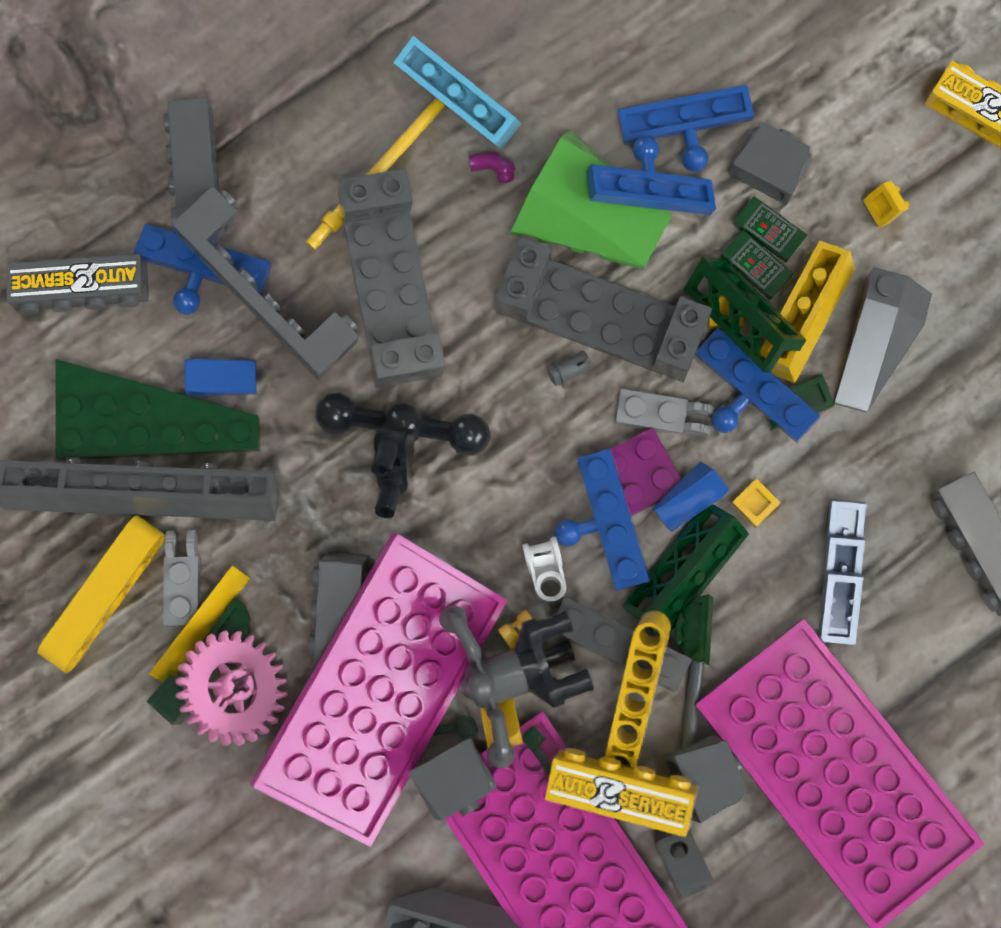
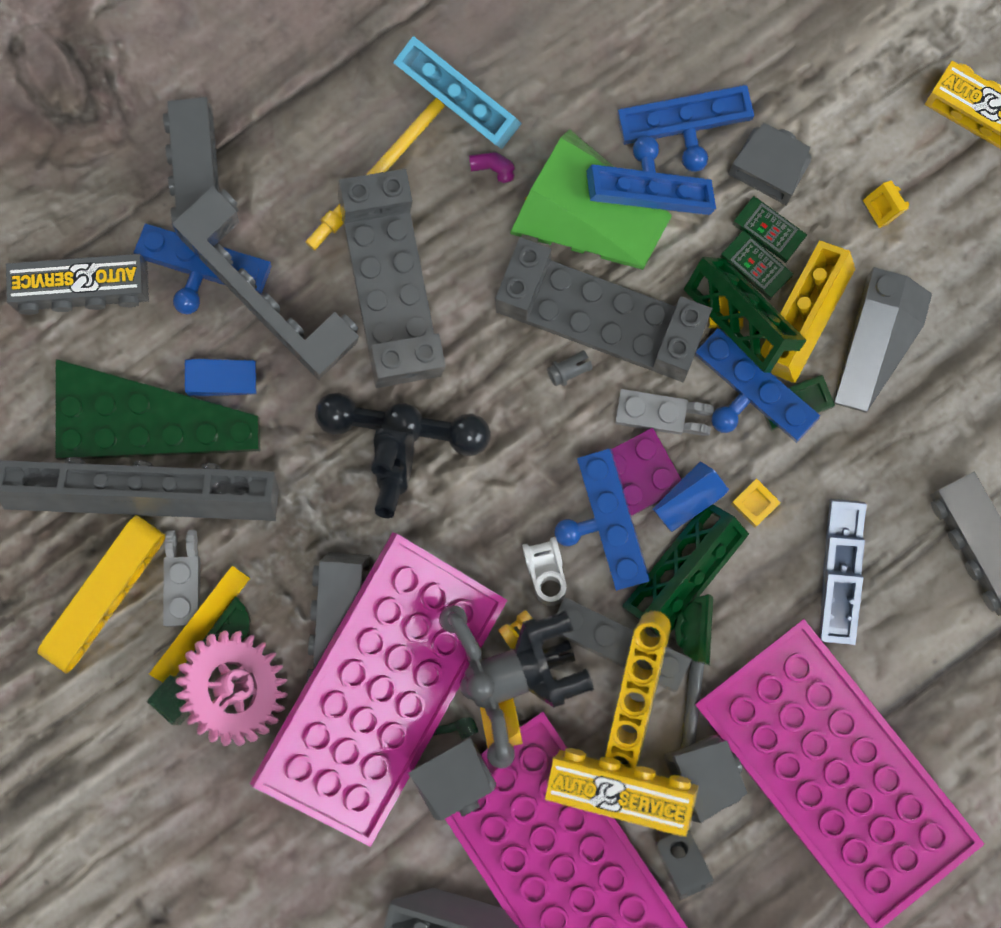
(533, 739): clear green hand -> none

